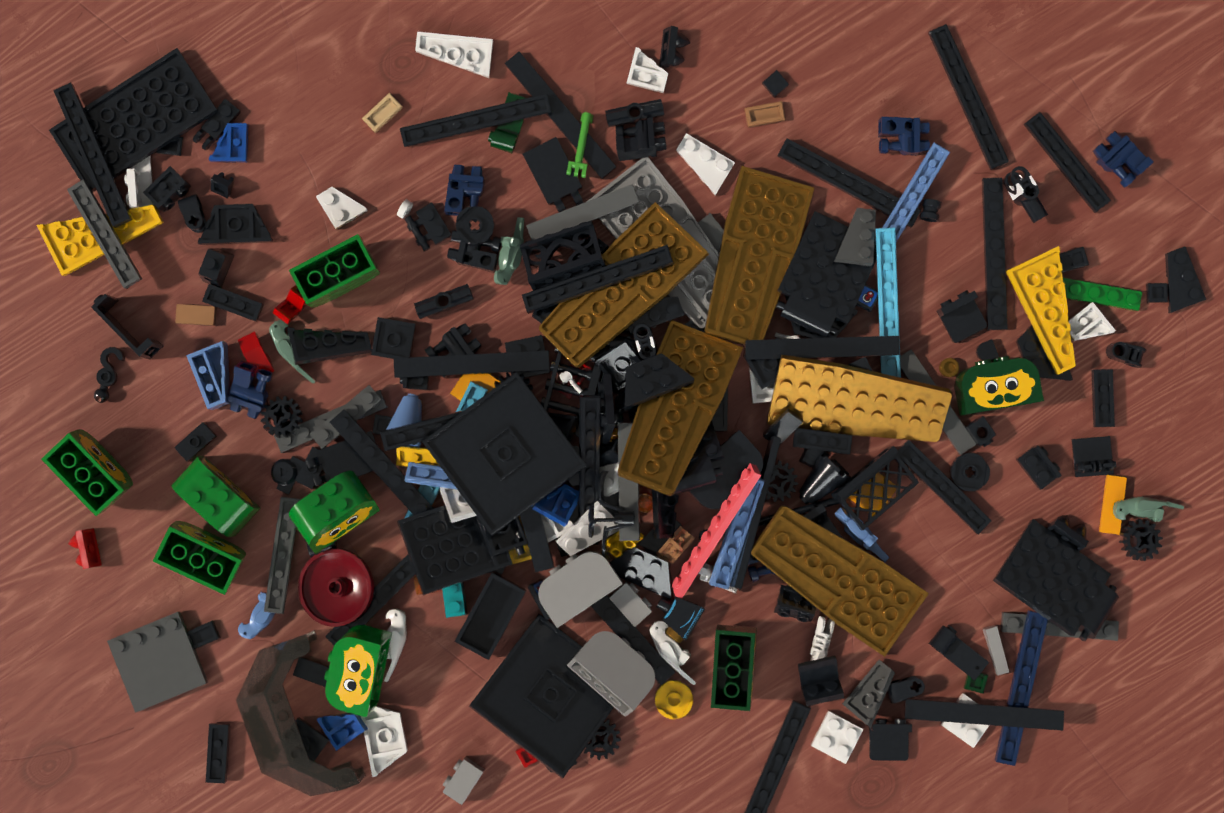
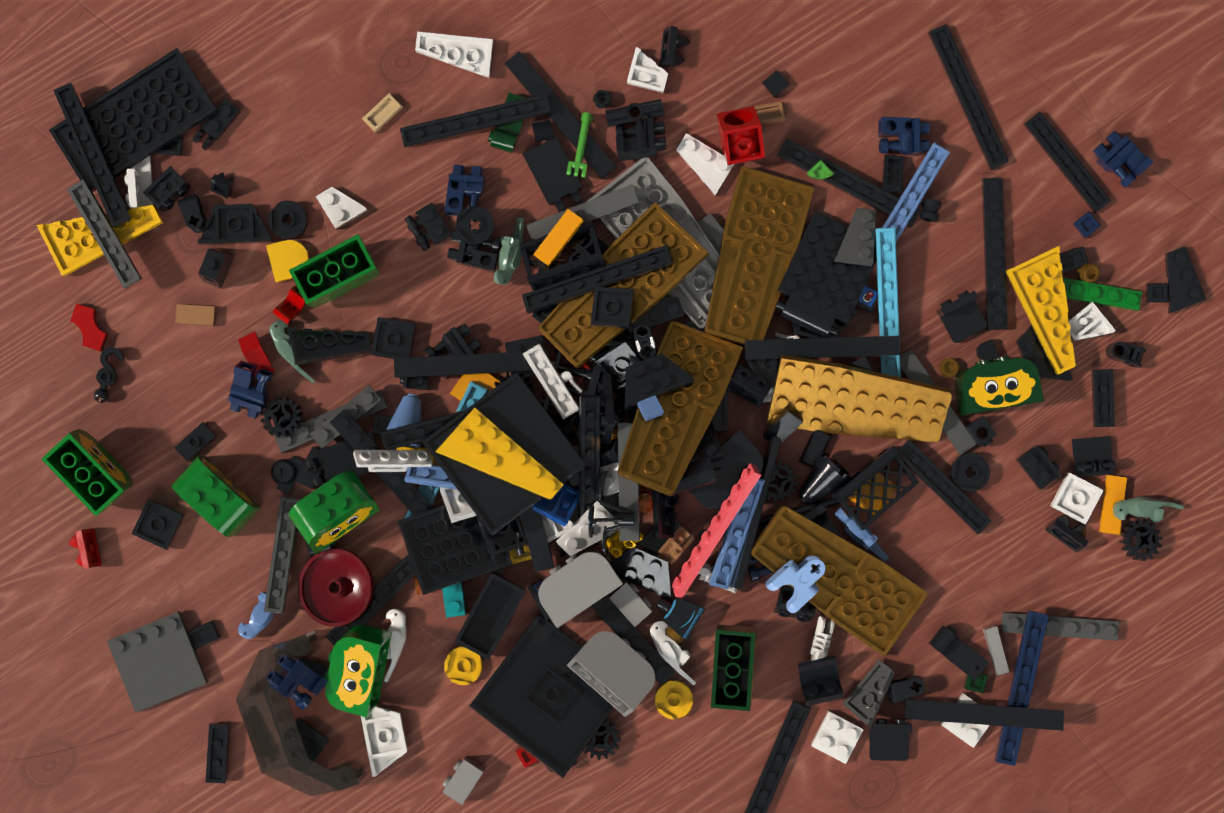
(86, 321): none -> red tile
(146, 350): black panel -> none
(157, 524): none -> black plate
(200, 556): green brick -> none
(212, 374): medium blue wedge -> none
(232, 144): blue wing -> none
(232, 302): black plate -> none
(281, 228): none -> black plate
(285, 256): none -> yellow tile
(291, 676): none -> dark blue hips
(341, 728): blue wing -> none
(392, 459): none -> white bracket
(404, 209): white tile -> none
(431, 305): black piece -> none
(463, 666): none -> yellow tile
(490, 450): none -> yellow wing
(542, 130): none -> black tile
(551, 381): none -> white tile
(558, 237): none -> light orange tile
(602, 94): none -> black plate
(612, 307): none -> black plate
(650, 408): none -> medium blue tile
(741, 135): none -> red brick
(749, 386): none -> black bracket
(801, 578): none -> light blue piece
(820, 171): none -> bright green tile
(822, 441): black tile -> none
(892, 173): none -> black plate
(1025, 193): black connector -> none
(1058, 582): black plate -> none
(1076, 498): none -> white plate
(1086, 224): none -> dark blue tile
(1089, 272): none -> pearl gold tile

